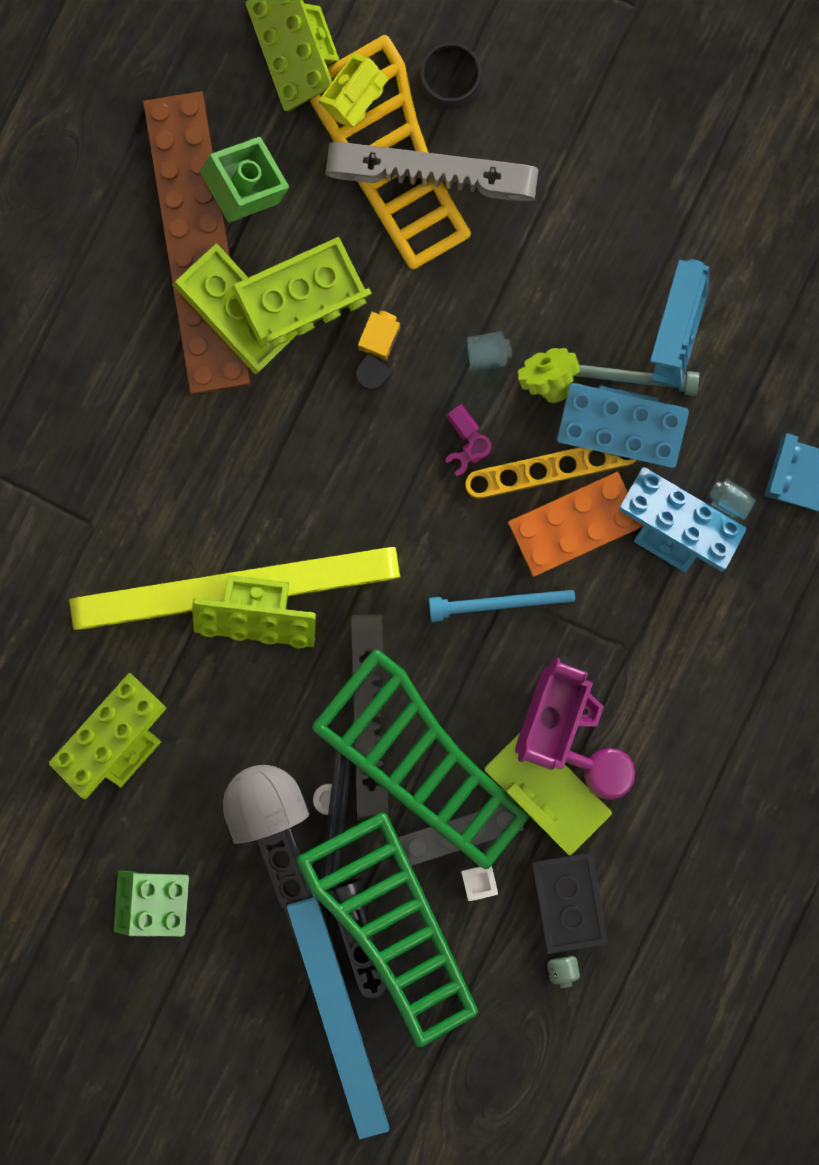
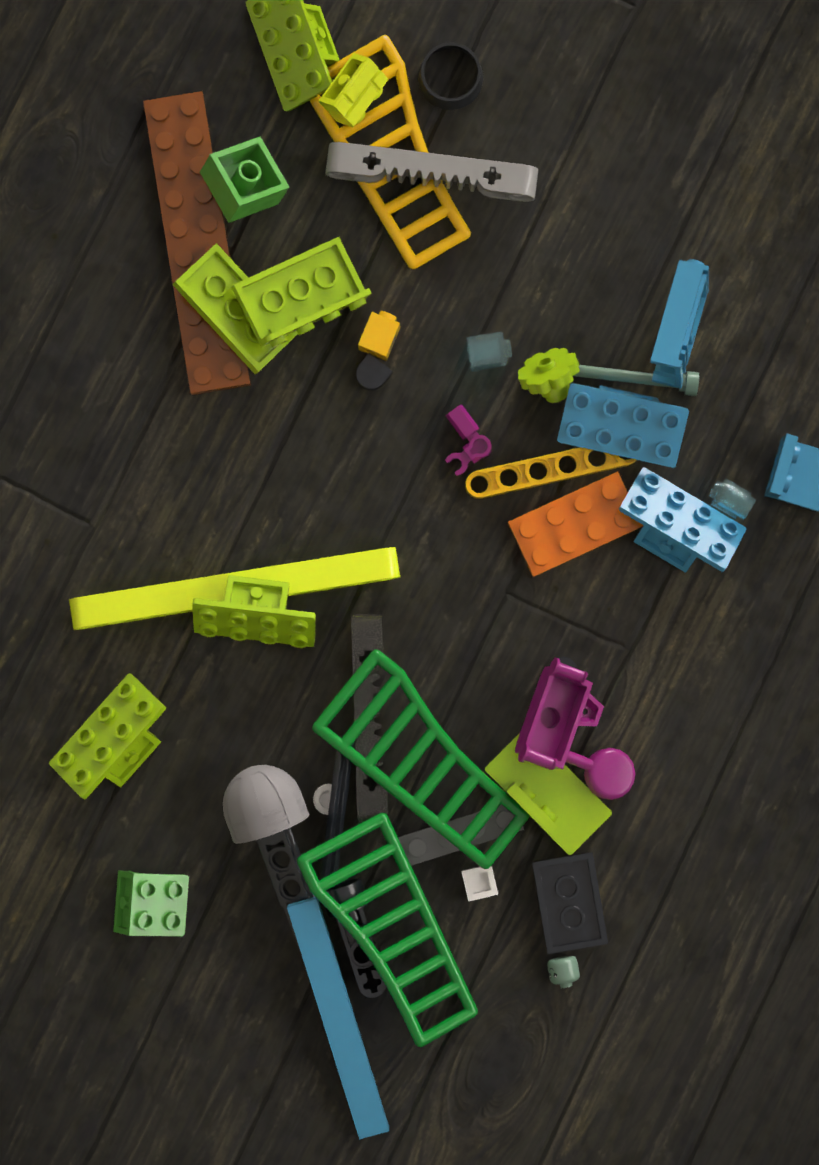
(441, 608): dark azure piece -> none

